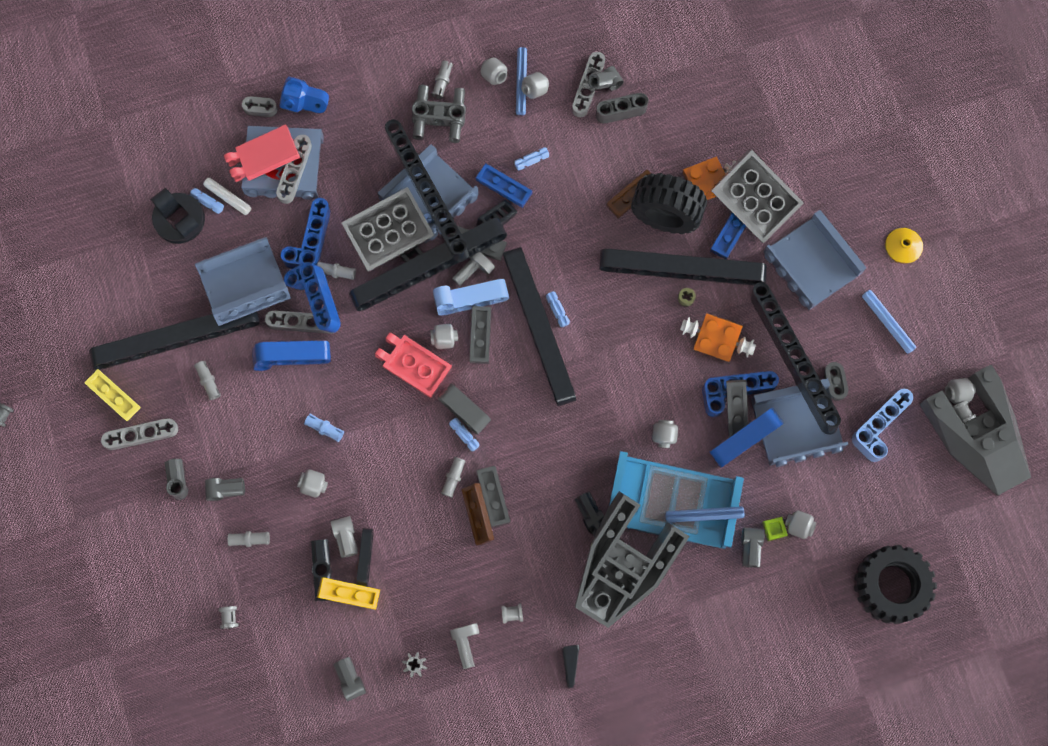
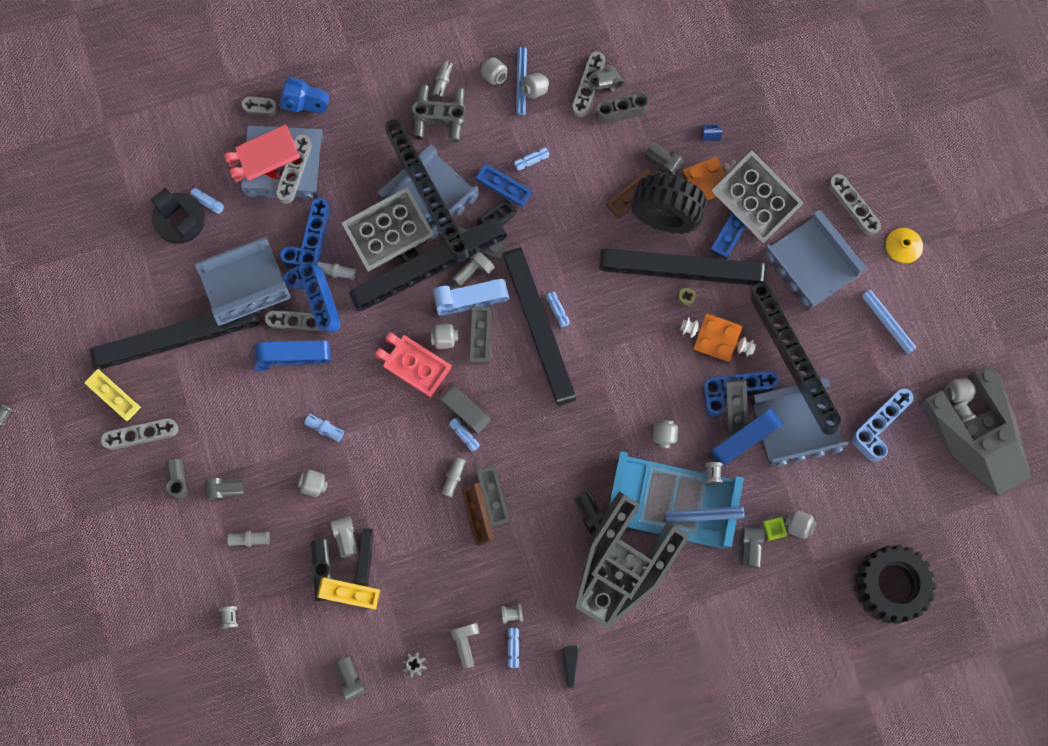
(207, 380): light grey pin -> none
(227, 196): white axle -> none
(513, 647): none -> light blue axle
(668, 162): none -> dark grey piece
(711, 132): none -> blue slope
(713, 473): none -> light grey bush
(836, 382): dark grey plate -> none
(852, 206): none -> light grey beam

